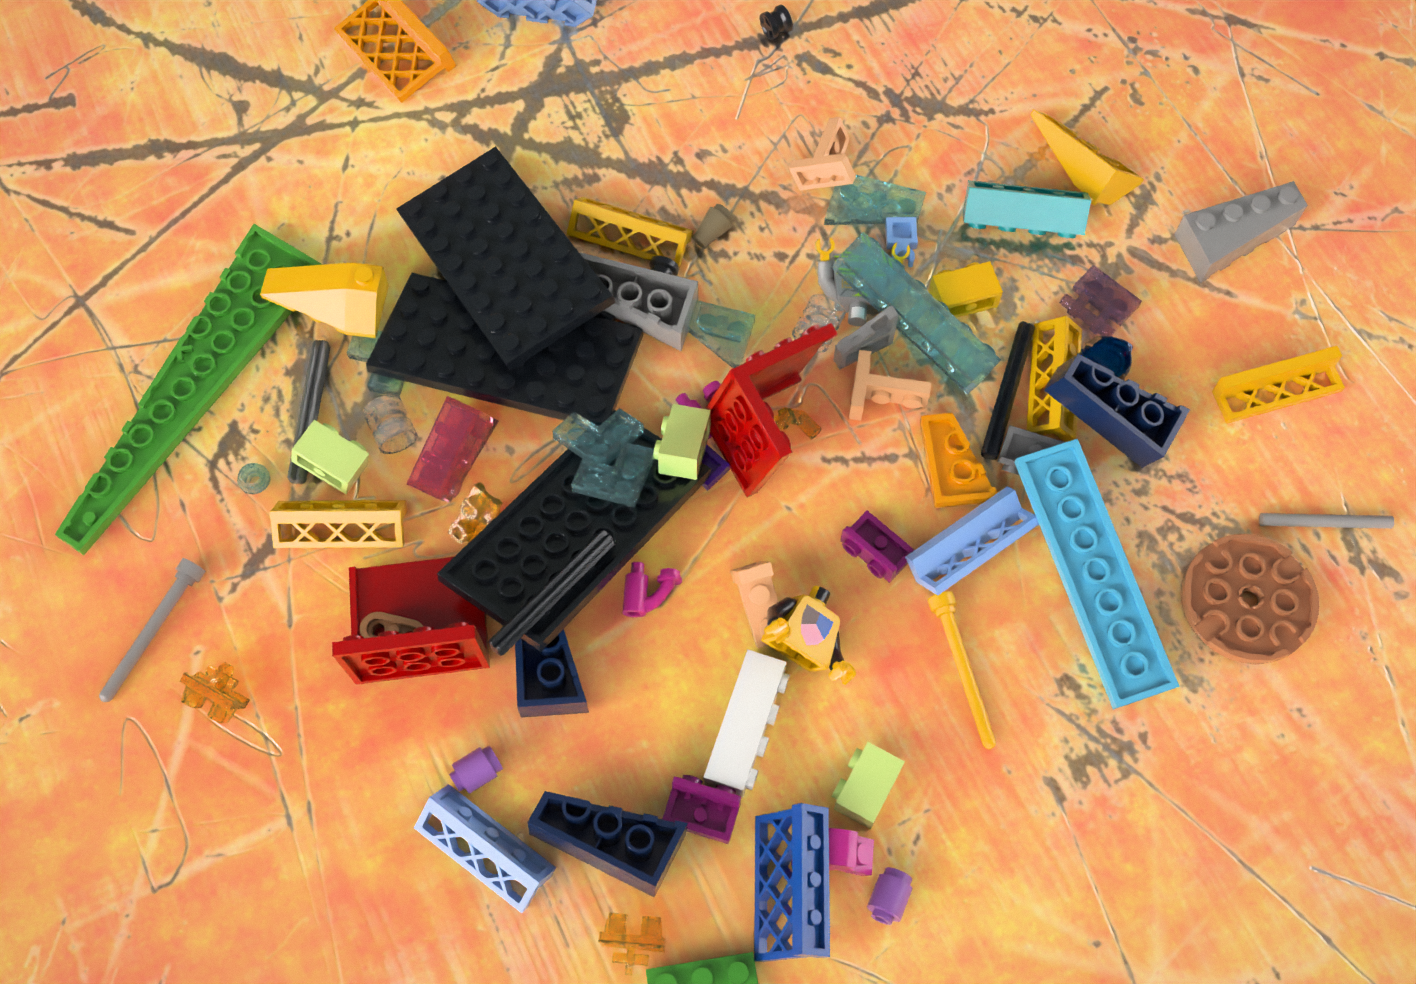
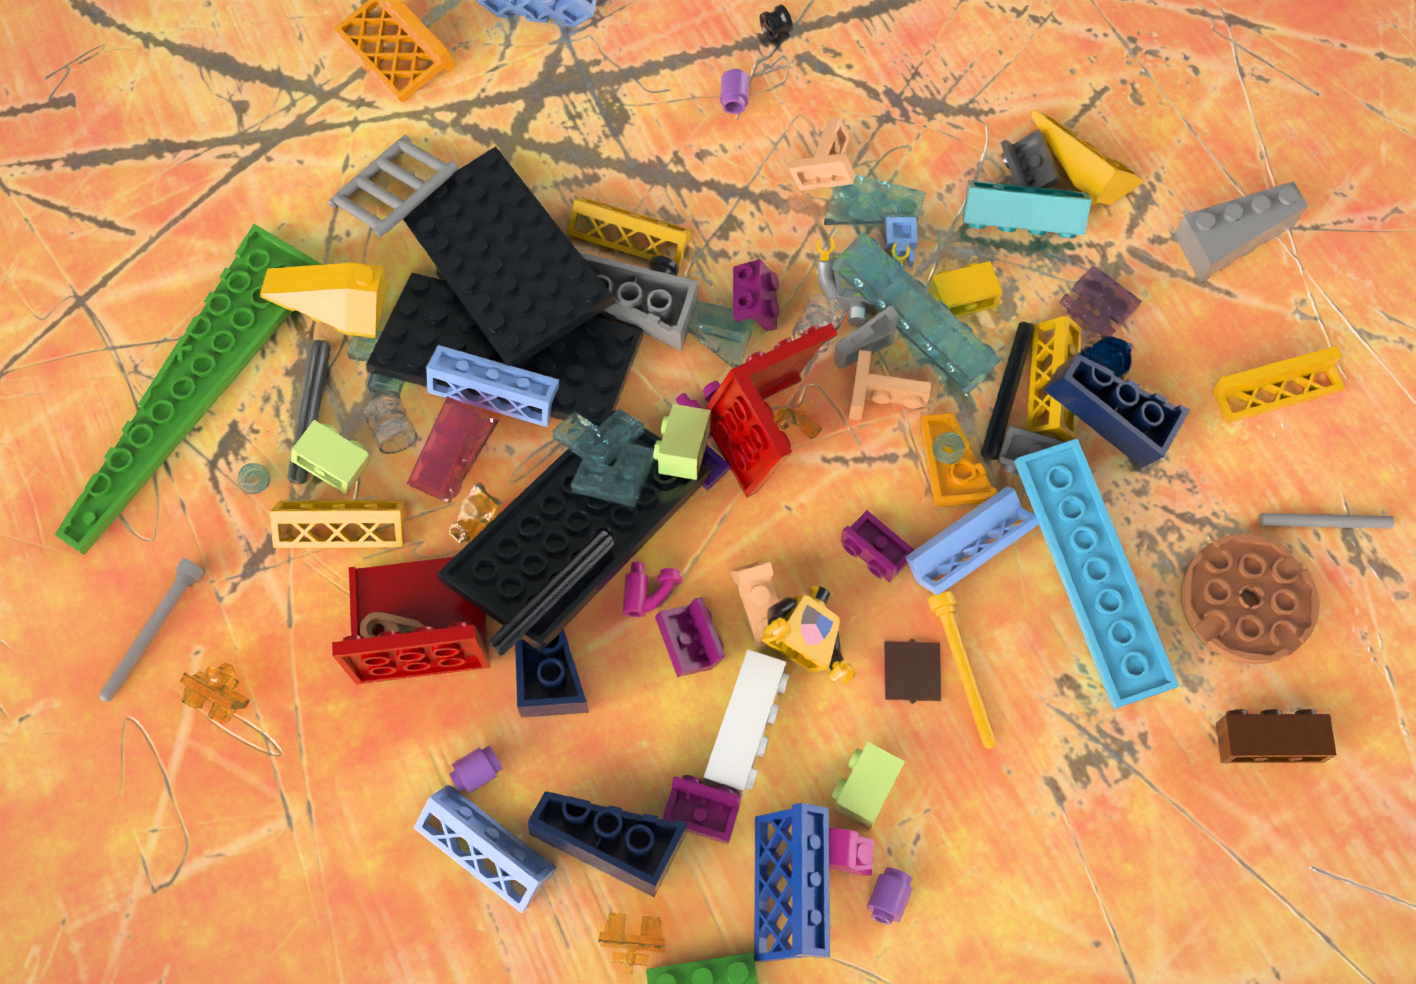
(401, 207): none -> light grey bar
(491, 381): none -> light blue fence
(690, 638): none -> magenta bracket
(714, 224): dark tan cone -> none
(734, 91): none -> medium lavender brick
(755, 294): none -> magenta bracket
(912, 671): none -> clear smoke piece
(952, 440): none -> clear light blue plate
(1031, 161): none -> flat silver bracket
(1275, 737): none -> reddish brown brick

